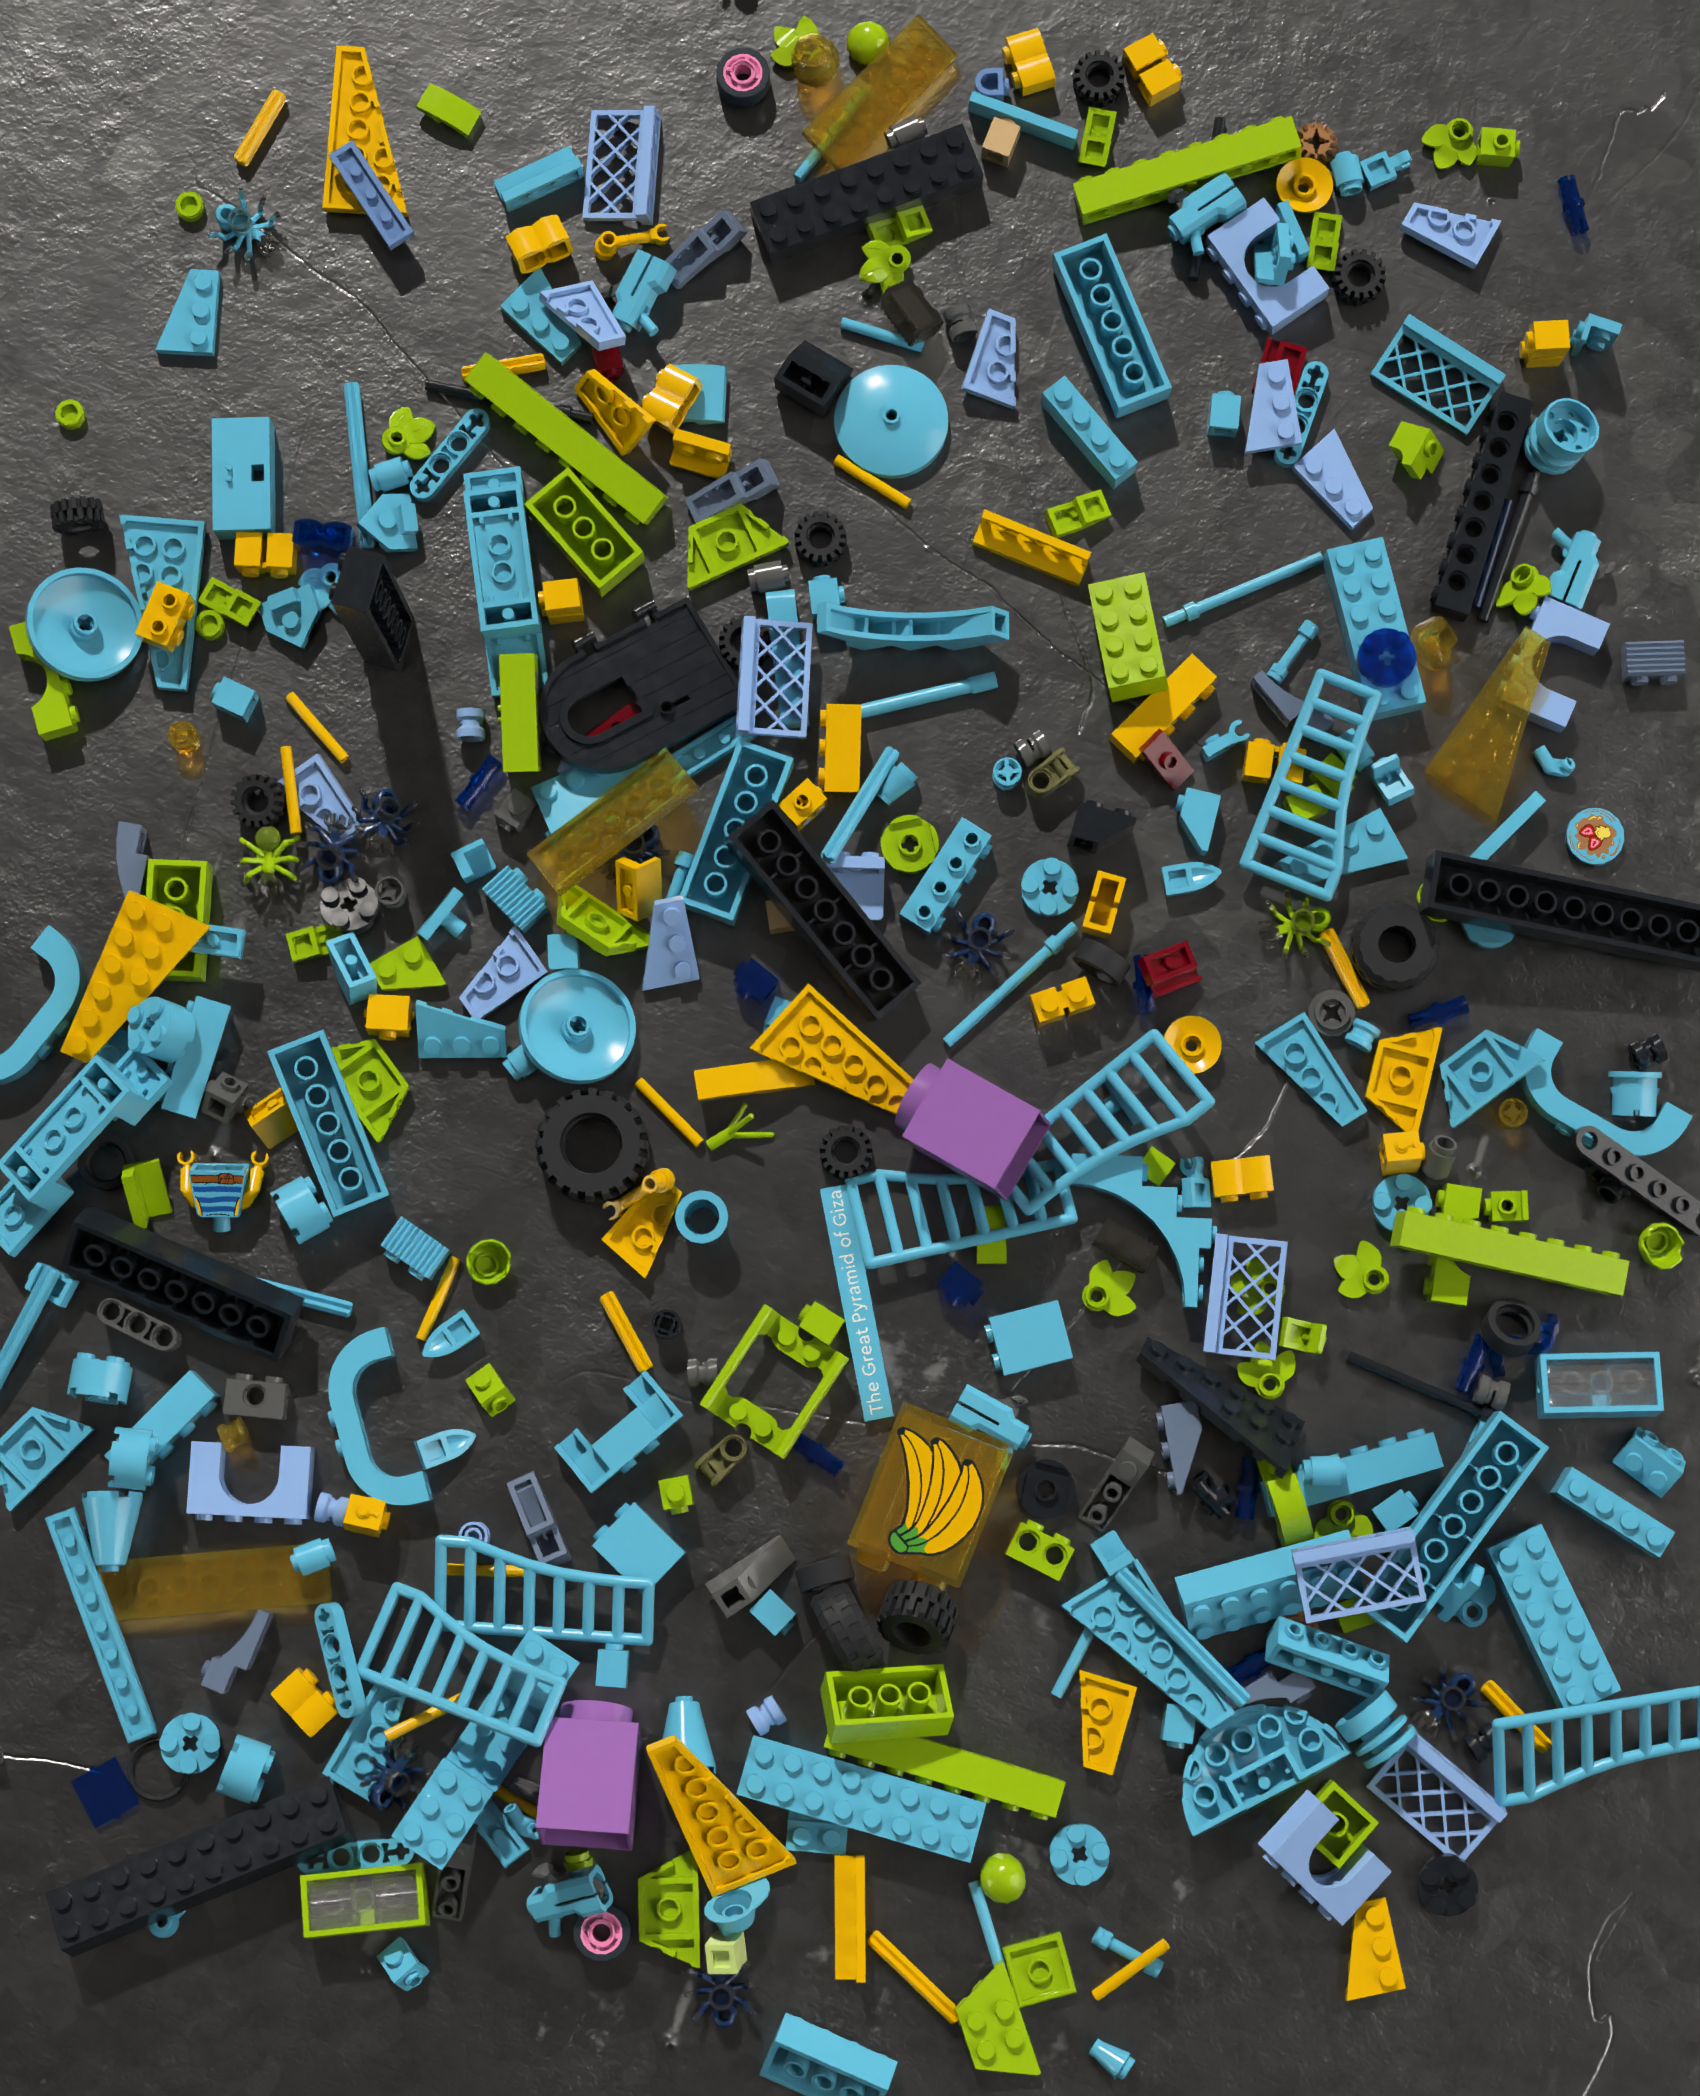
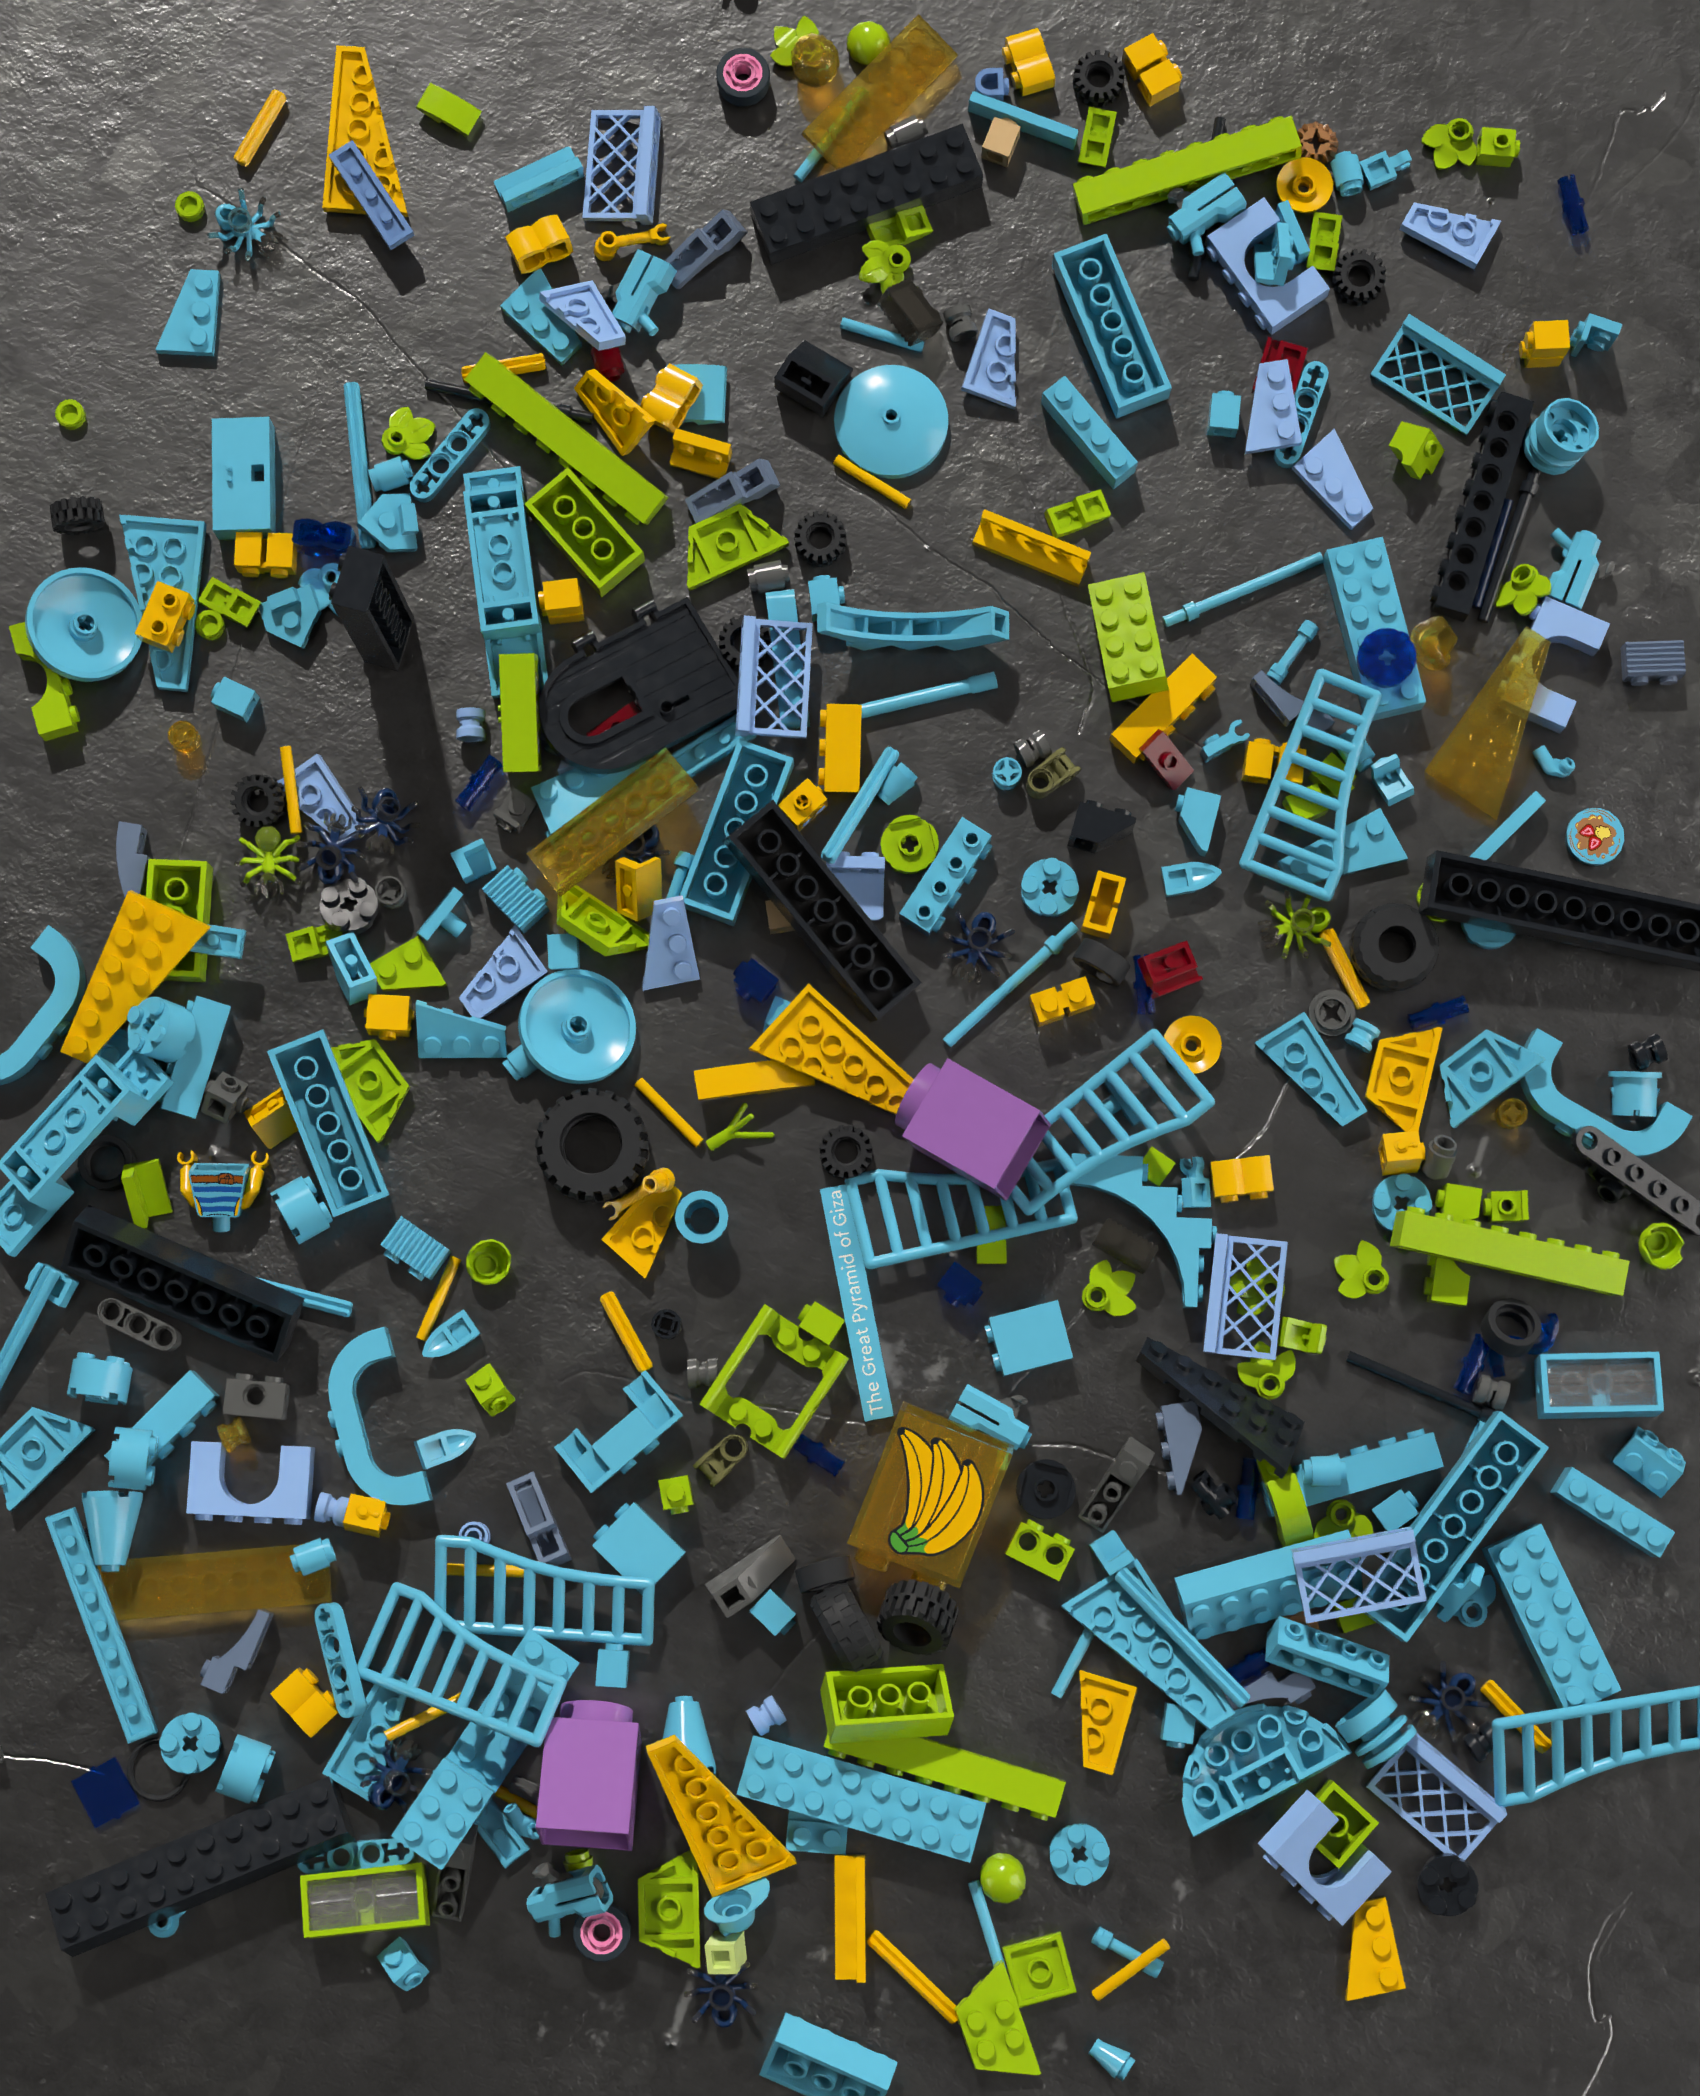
(317, 728): yellow bar -> none

